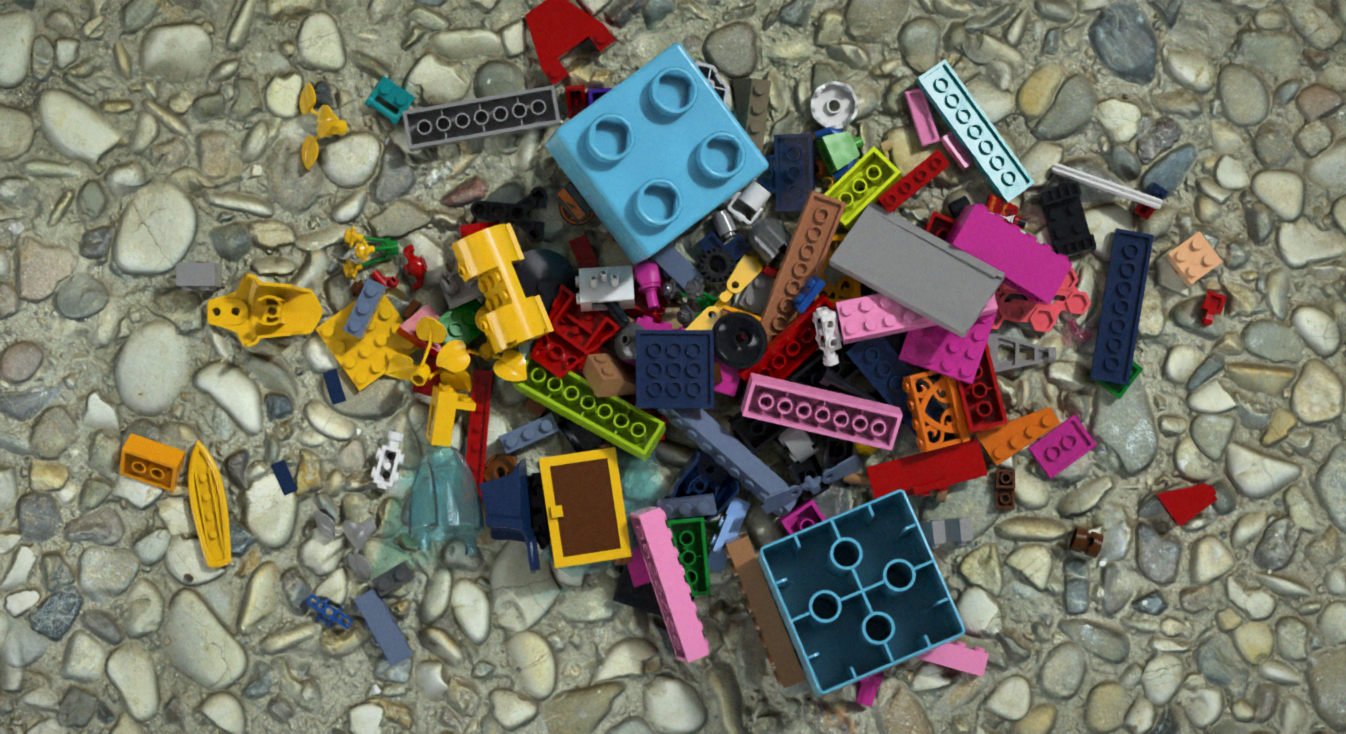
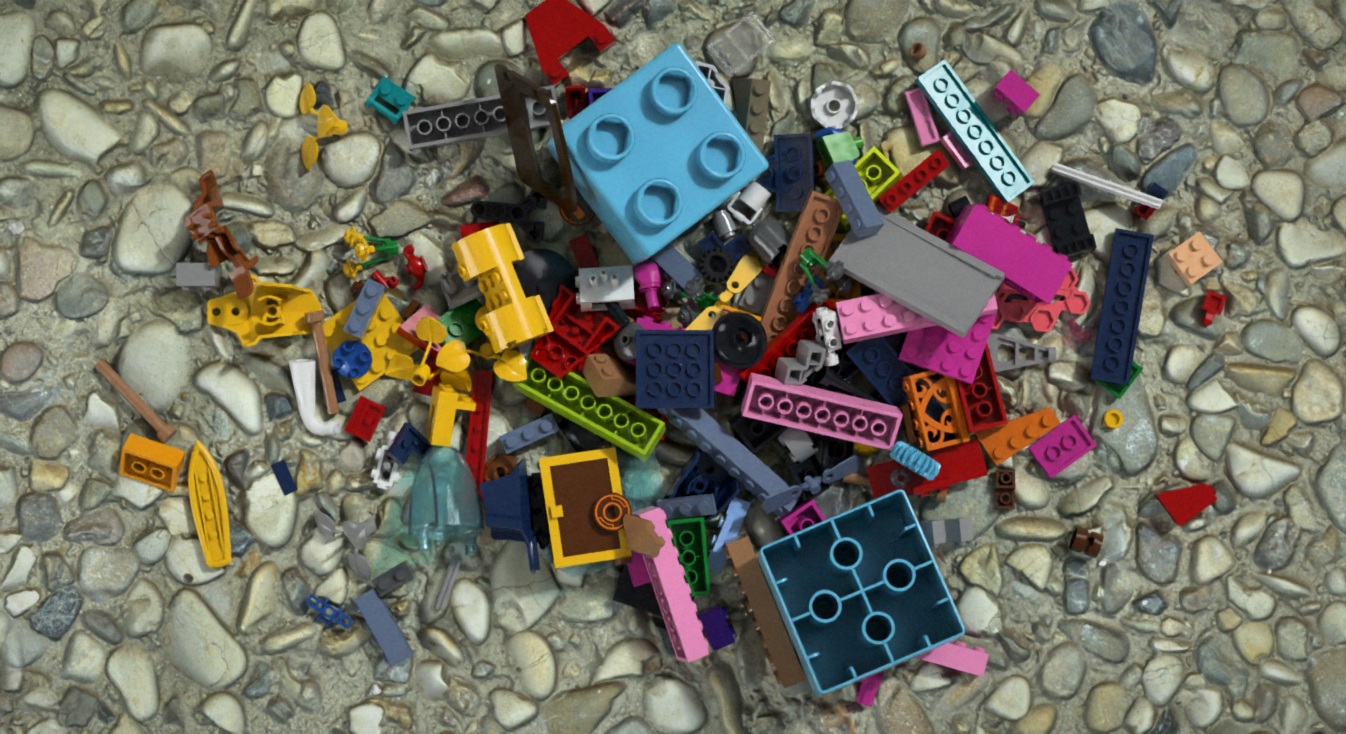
(165, 432): none -> medium nougat piece
(219, 239): none -> dark orange piece
(304, 385): none -> white animal
(315, 319): none -> medium nougat piece
(352, 359): none -> blue dish
(365, 418): none -> red plate
(408, 441): none -> dark blue plate
(448, 582): none -> light grey axle
(512, 90): none -> dark brown door
(600, 511): none -> reddish brown tile
(641, 536): none -> medium nougat tile
(716, 626): none -> dark purple brick
(740, 45): none -> clear slope
(808, 359): none -> light grey brick
(834, 271): none -> dark grey plant
(854, 198): none -> sand blue brick
(894, 480): none -> clear light blue cone
(907, 422): none -> reddish brown tile
(915, 460): none -> medium azure gear
(918, 51): none -> medium nougat hinge
(1014, 93): none -> dark pink brick
(1113, 418): none -> yellow tile

